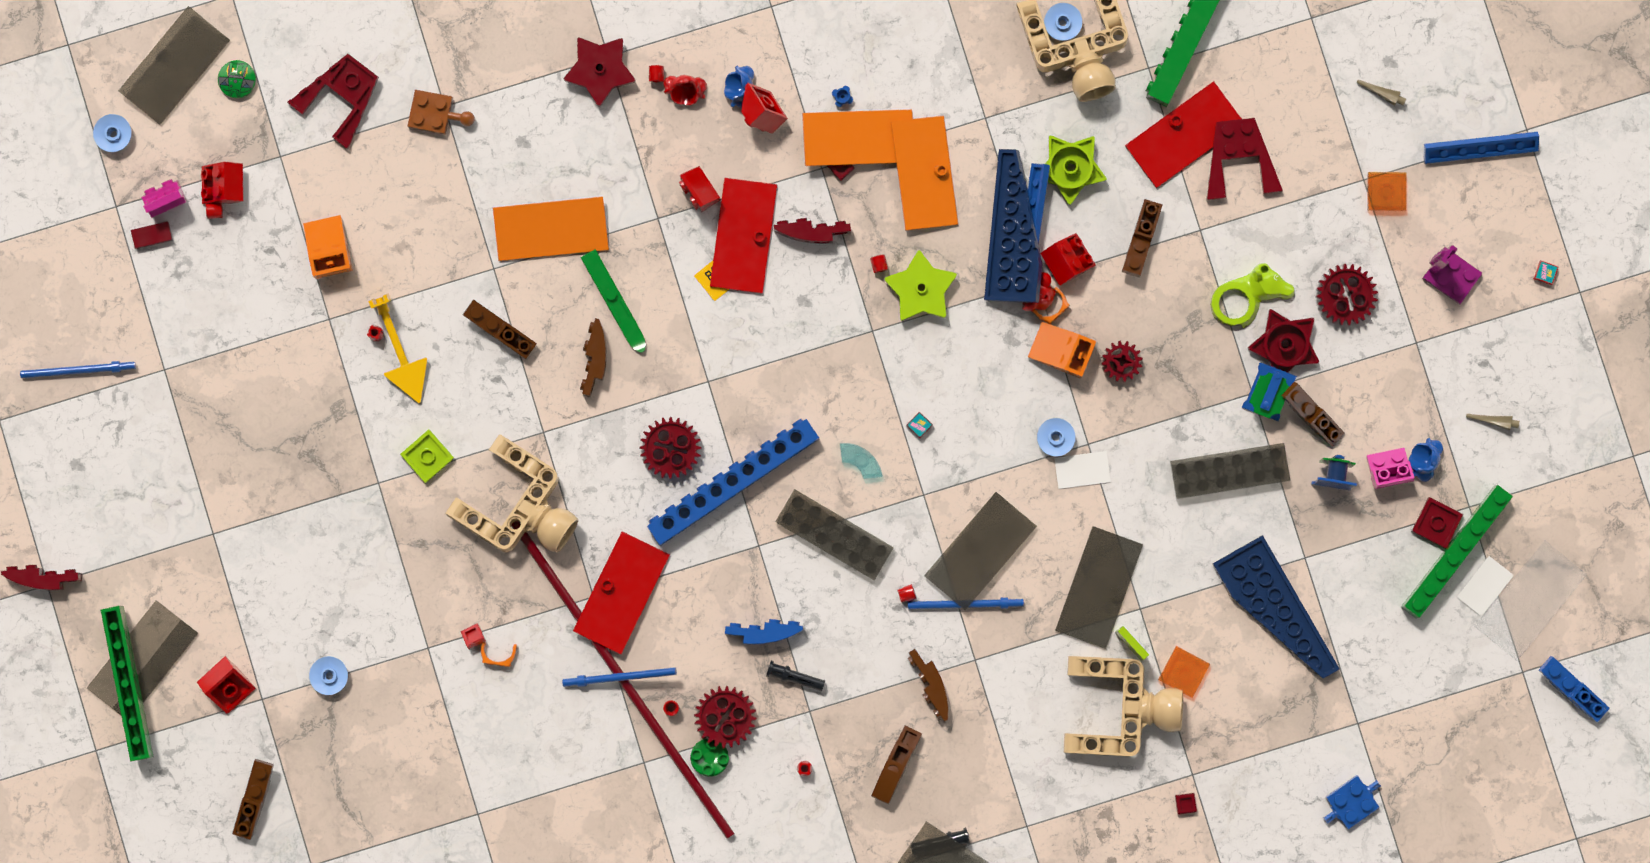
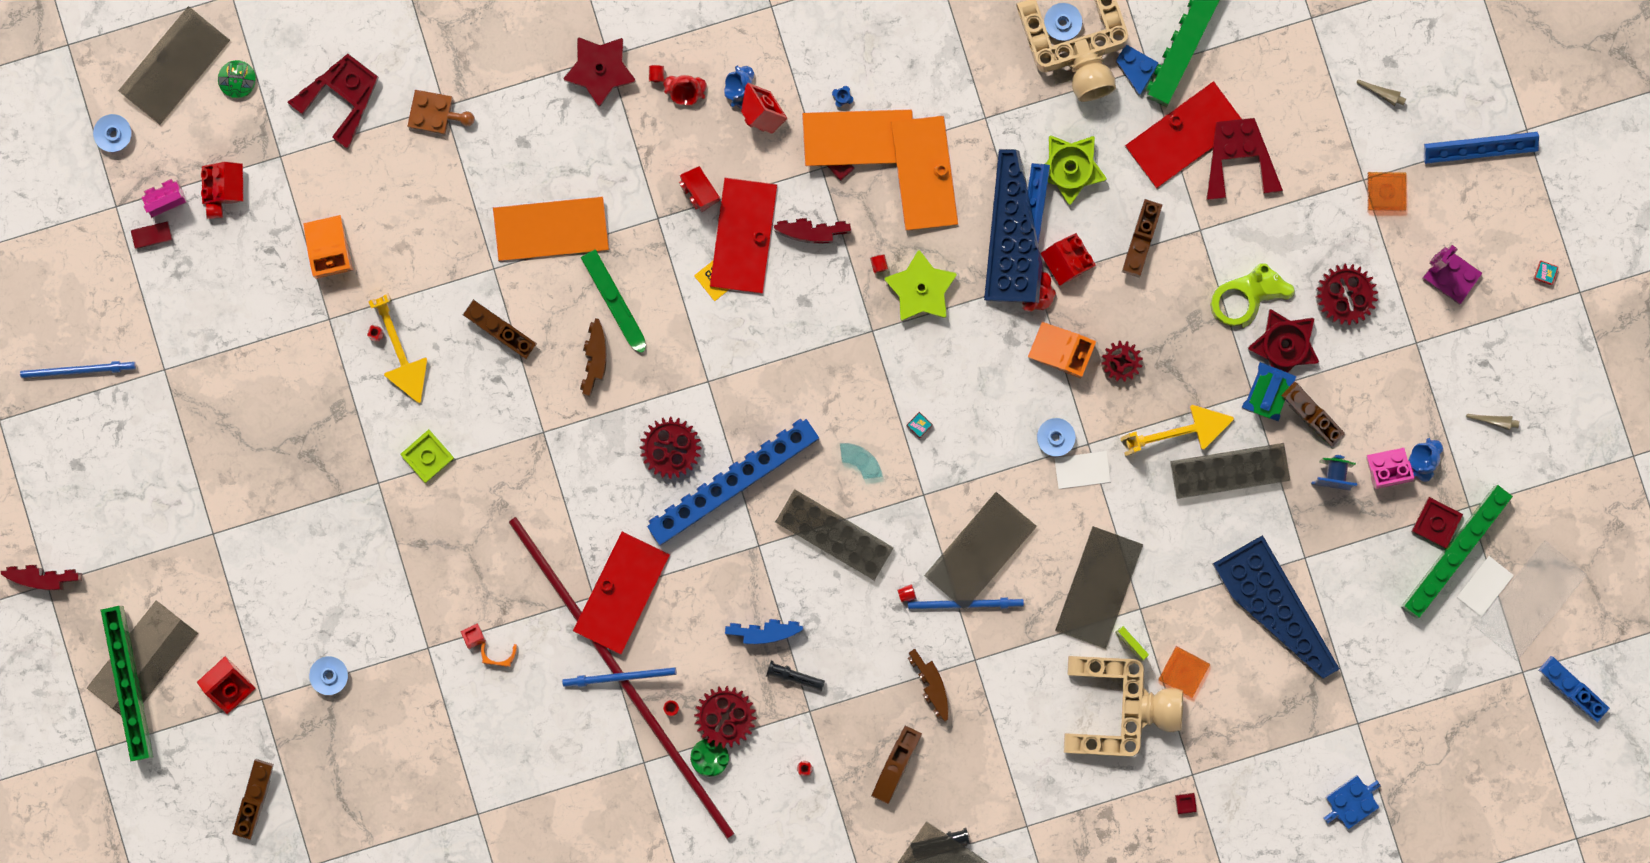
(552, 525): tan piece -> none
(1050, 319): orange cap -> none
(1136, 67): none -> blue wing
(1206, 424): none -> yellow piece

